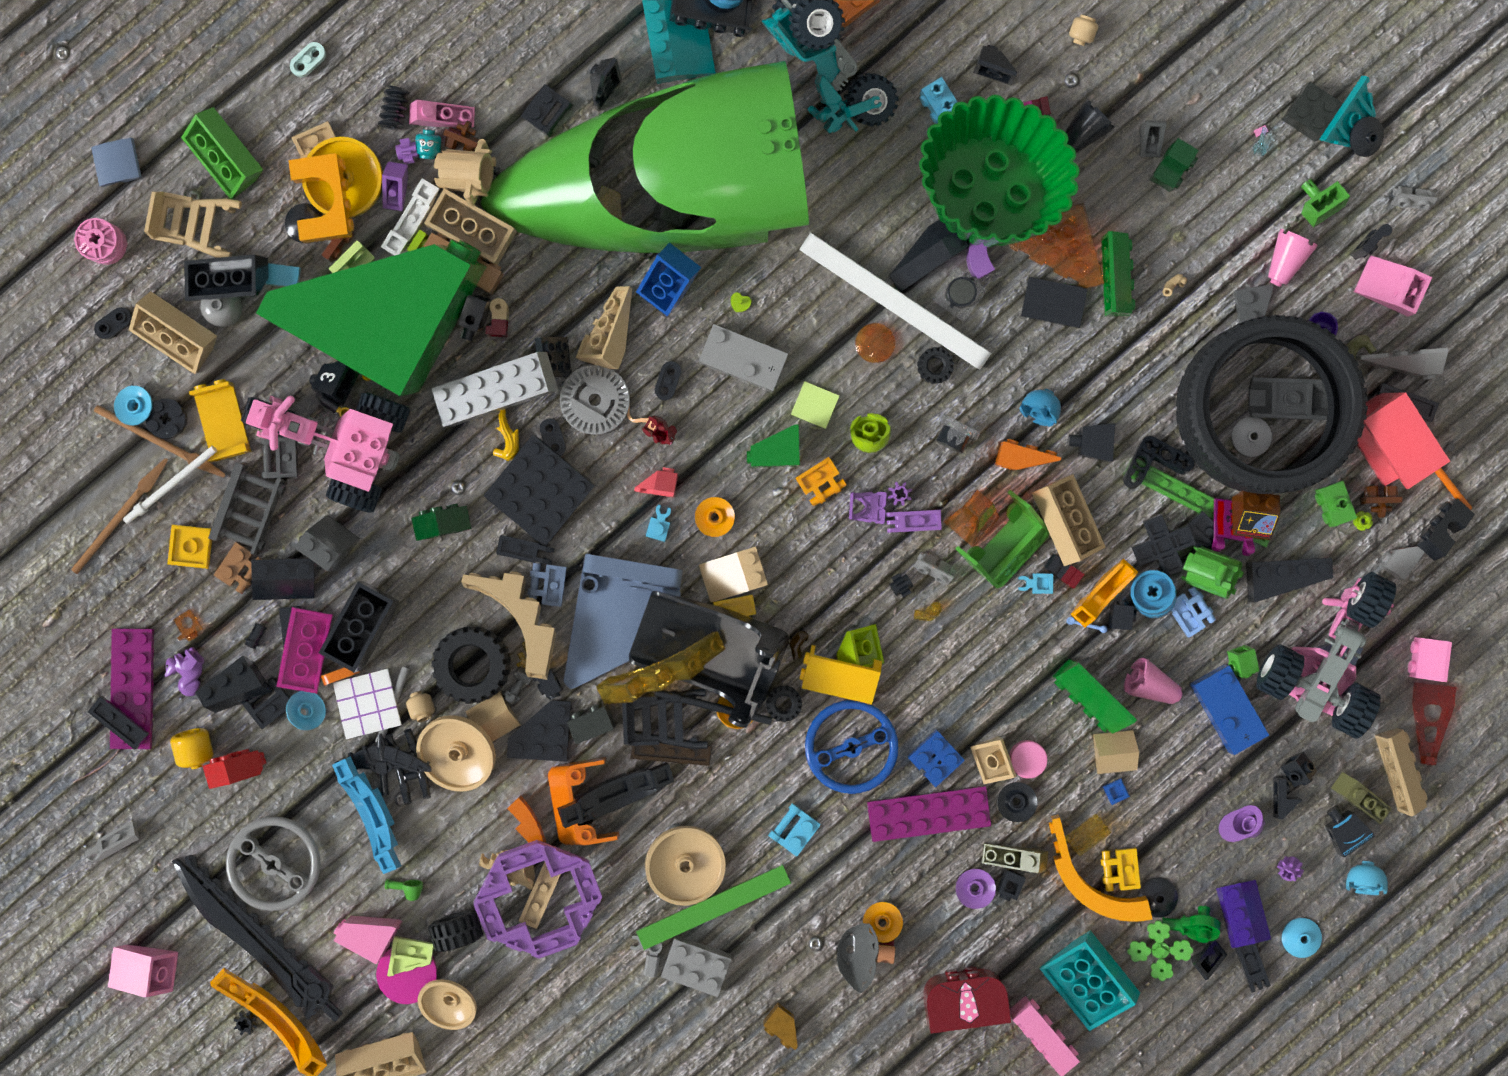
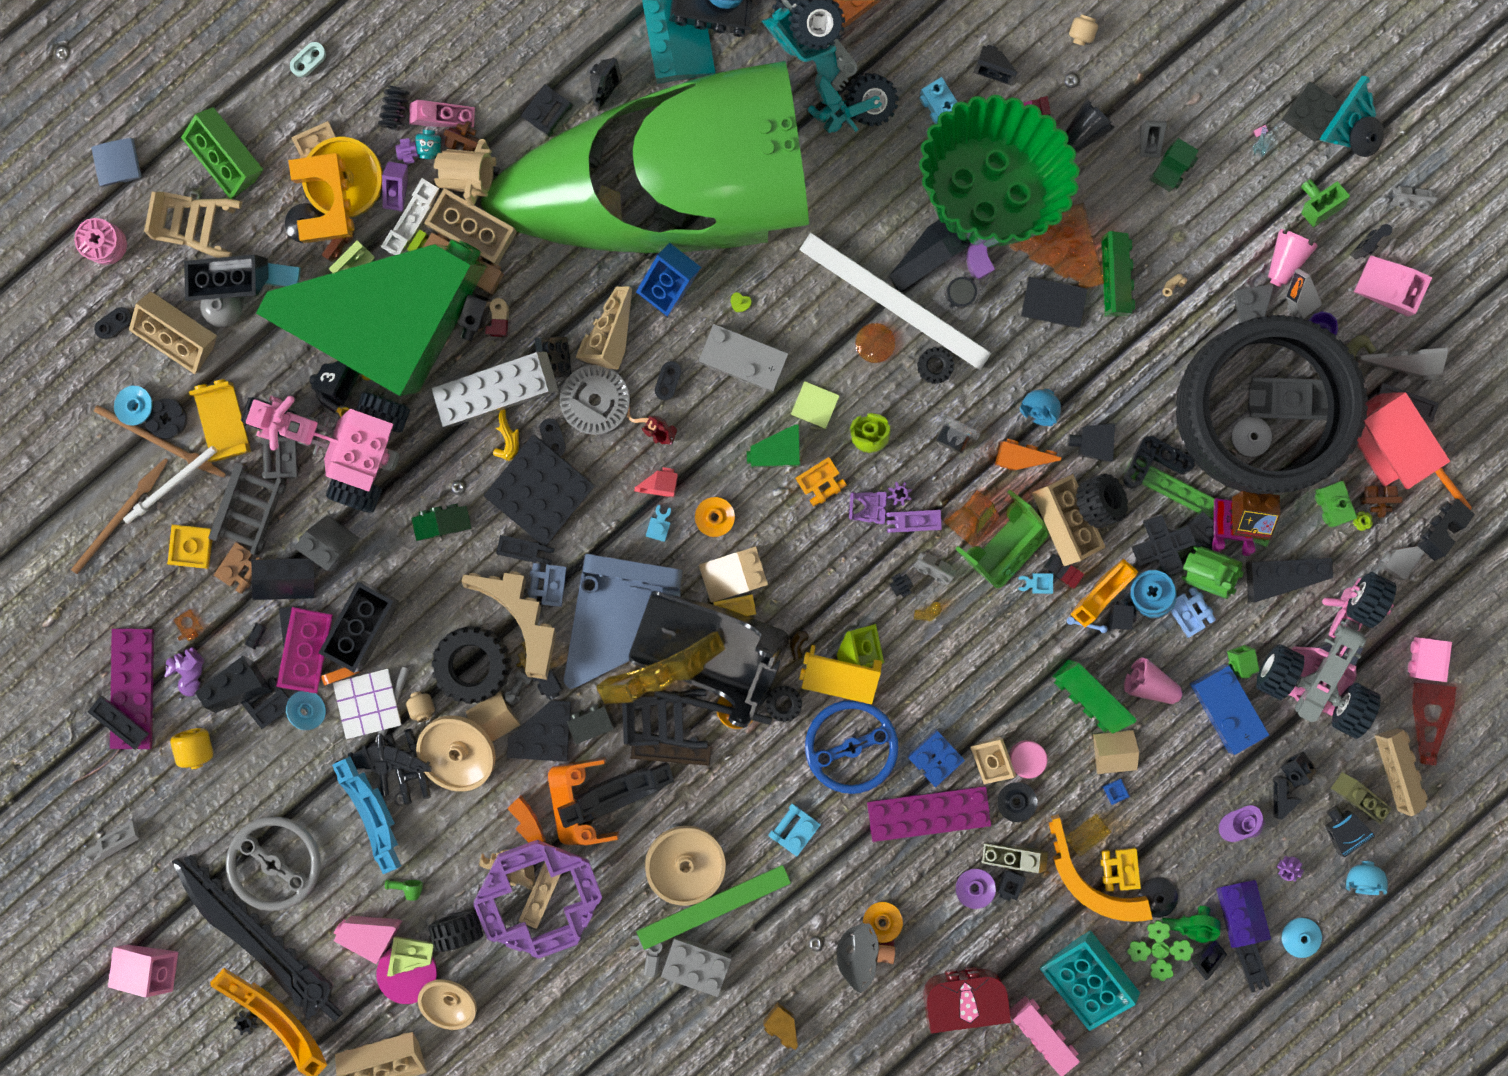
(233, 767): red hinge -> none
(1102, 500): none -> black tyre
(1302, 295): none -> light grey slope

